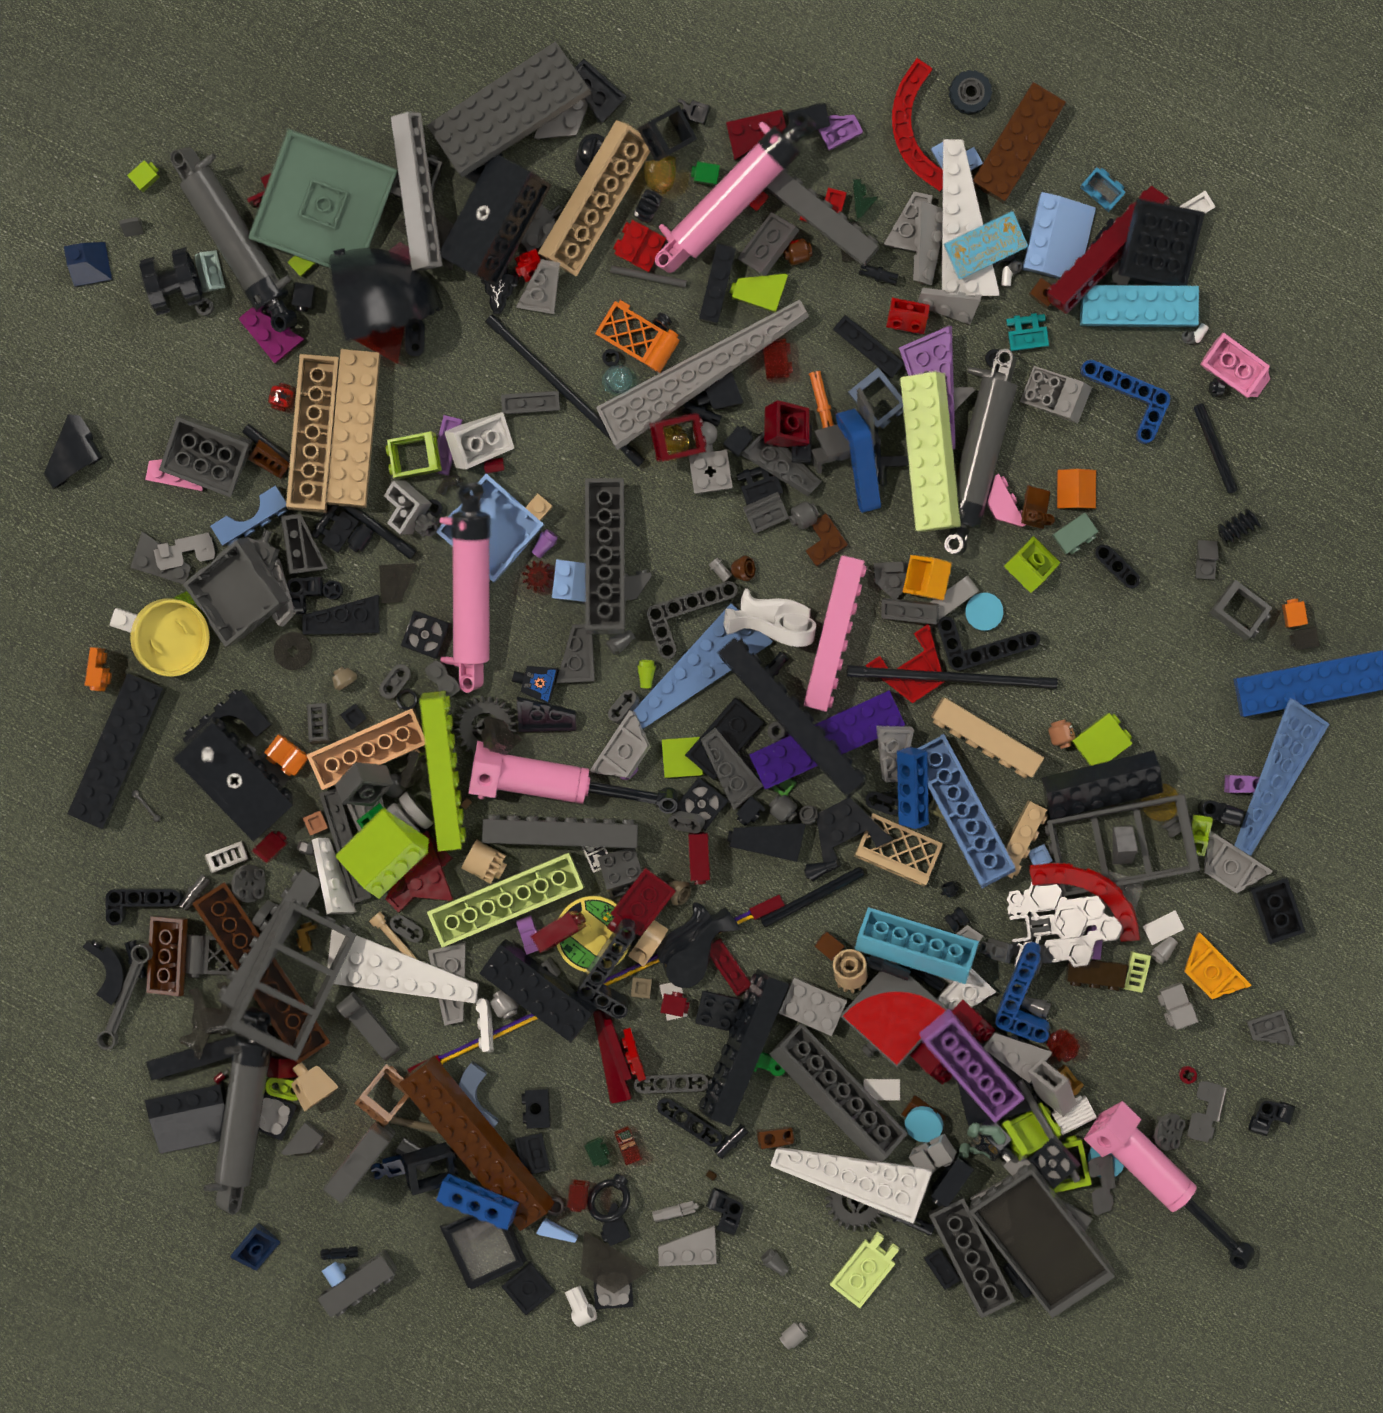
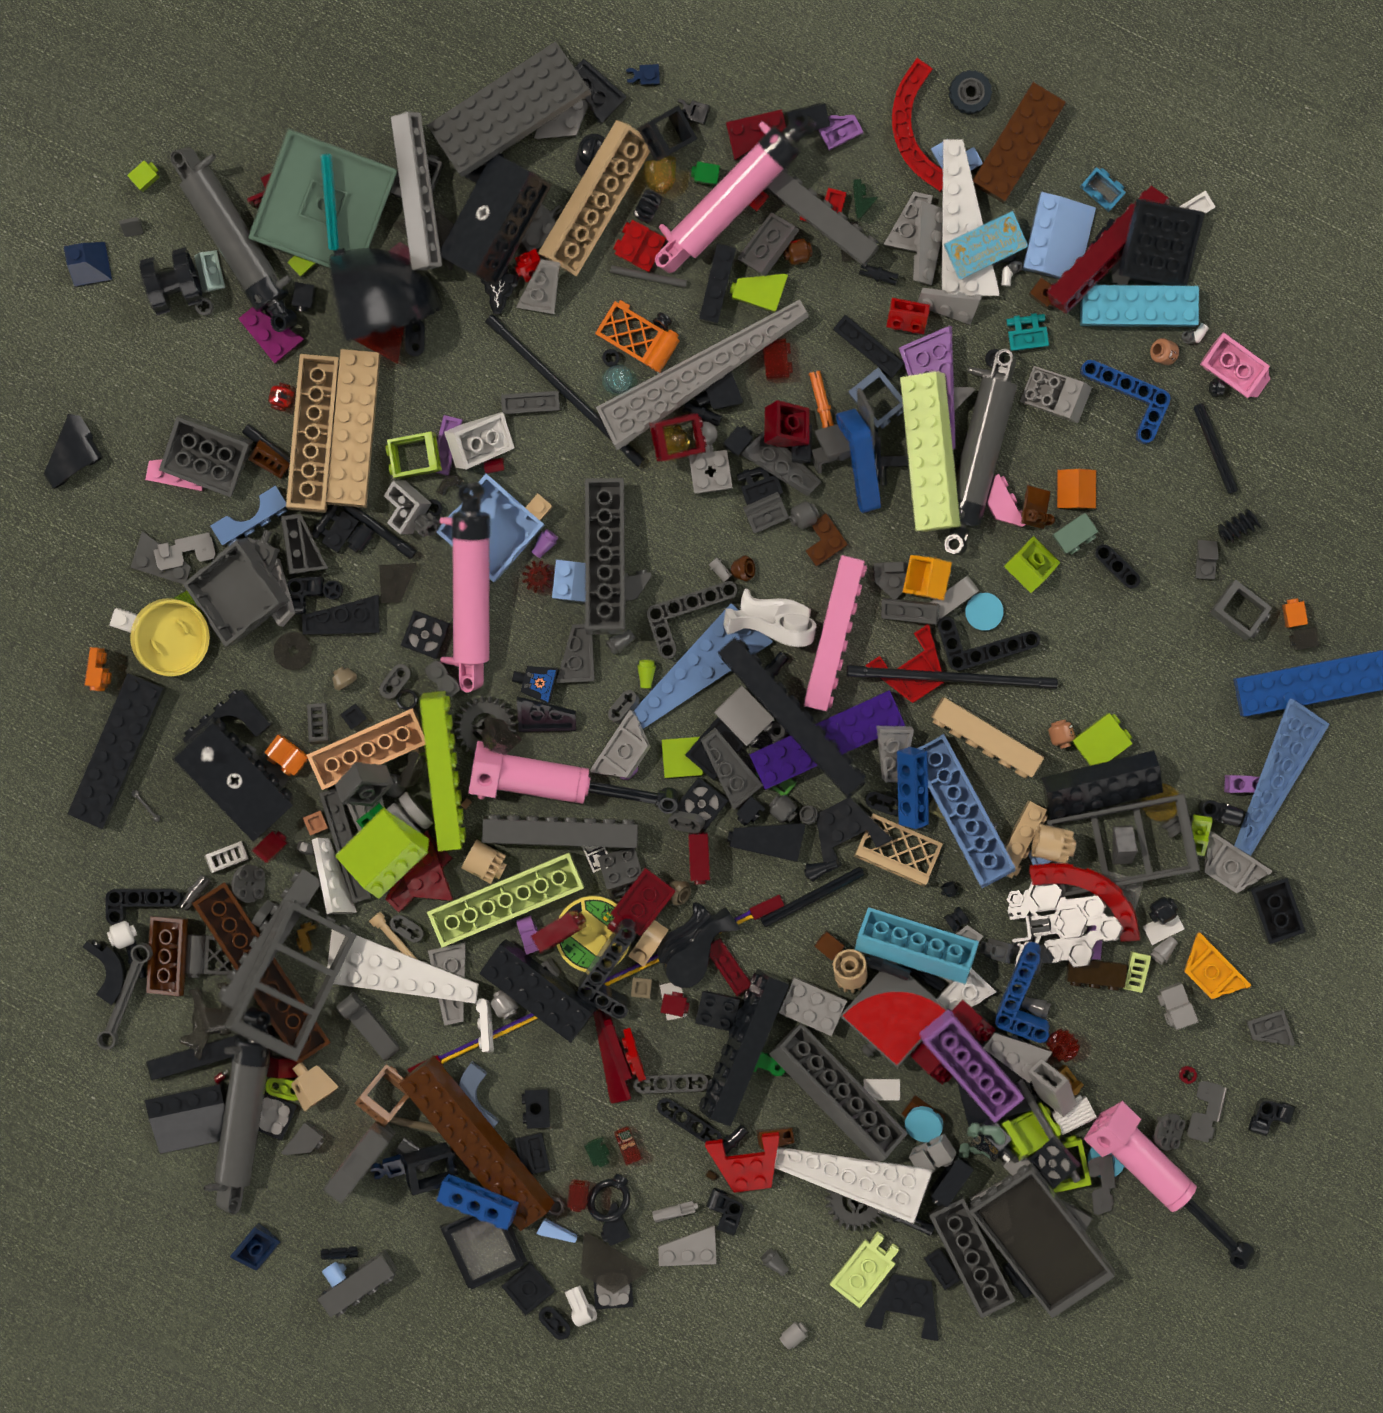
(122, 934): none -> white head
(329, 199): none -> teal axle
(554, 1322): none -> black plate
(647, 75): none -> dark blue plate
(744, 716): none -> light grey brick
(746, 1170): none -> red wing
(910, 1297): none -> black wing
(1053, 843): none -> tan gear
(1163, 910): none -> black head
(1164, 351): none -> nougat head

